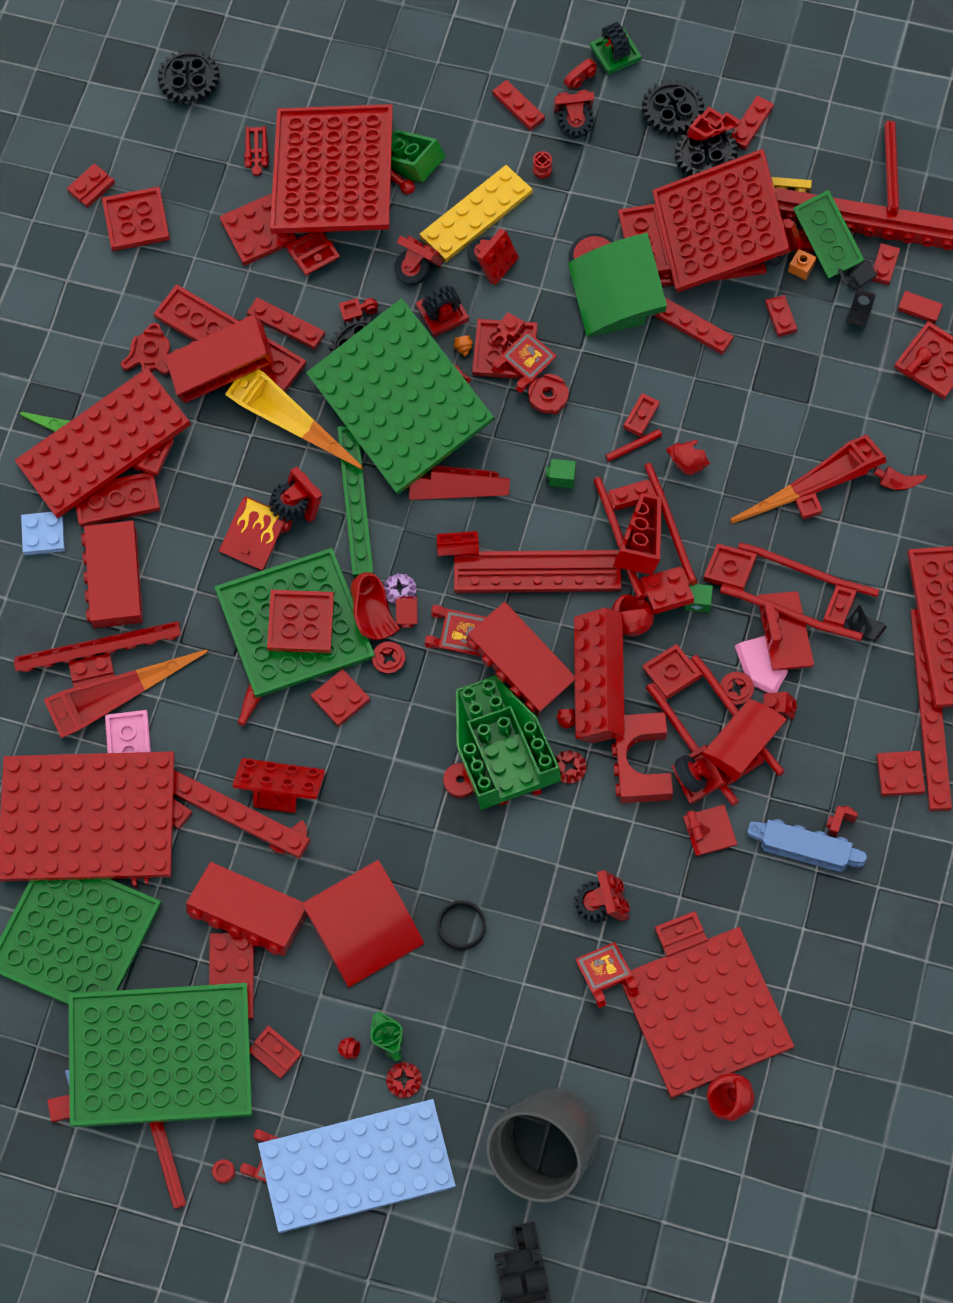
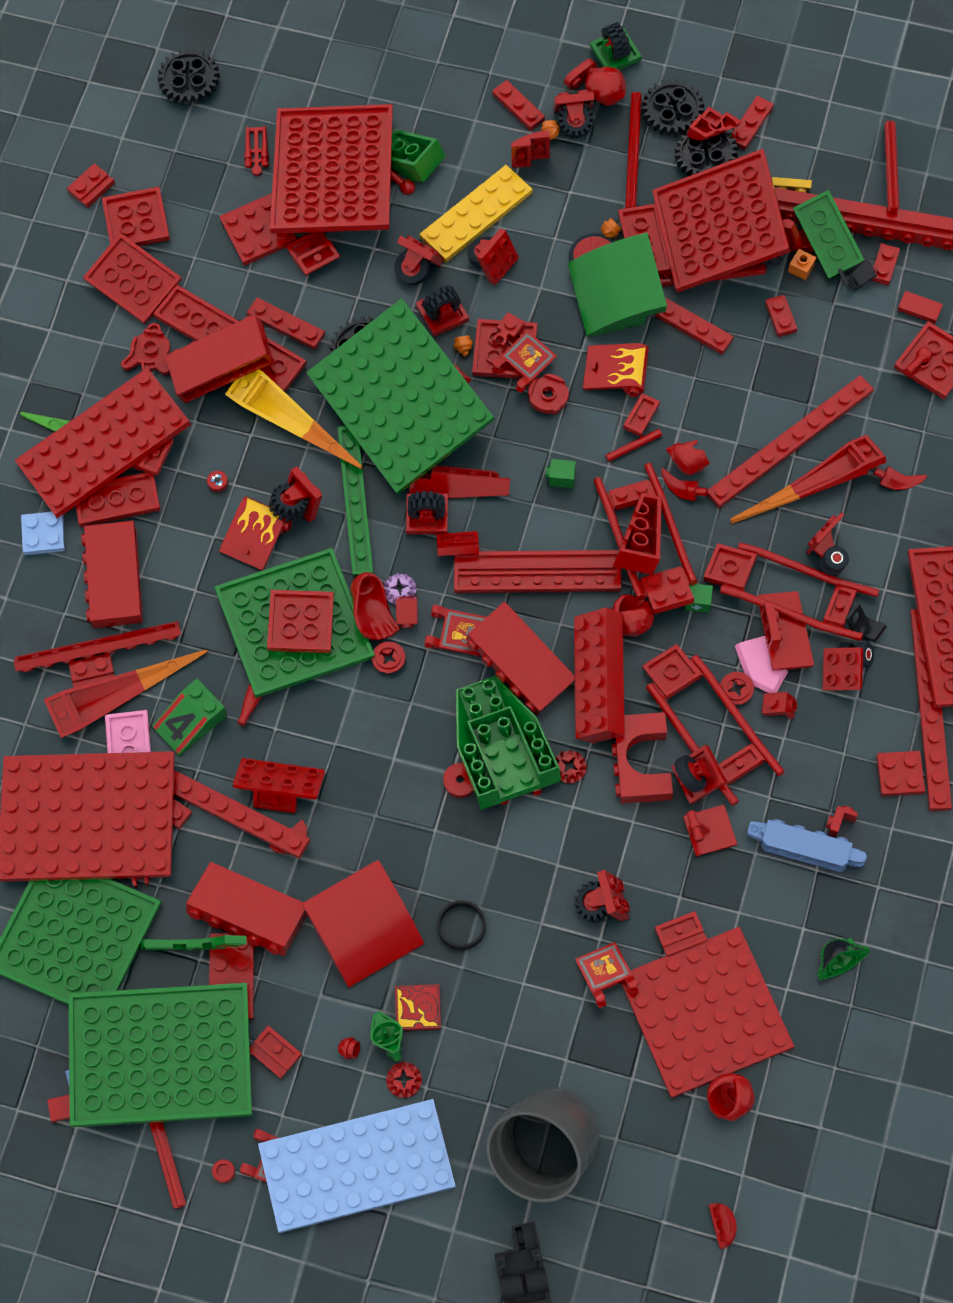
(132, 278): none -> red plate
(189, 717): none -> green slope
(194, 944): none -> green tile
(217, 481): none -> red tile
(340, 698): red plate -> none
(352, 309): red plate -> none
(418, 1007): none -> tile
(427, 513): none -> plate
(530, 148): none -> red slope
(542, 164): red wheel -> none
(553, 128): none -> orange plate
(566, 718): red plate -> none
(607, 85): none -> red piece
(610, 228): none -> orange plate
(617, 367): none -> red door
(633, 150): none -> red axle
(684, 489): none -> red bar
(724, 1224): none -> red plate
(744, 738): red slope -> none
(789, 441): none -> red plate
(808, 506): red plate -> none
(832, 558): none -> plate
(840, 956): none -> green hat
(845, 666): none -> red plate
(860, 313): black bracket -> none

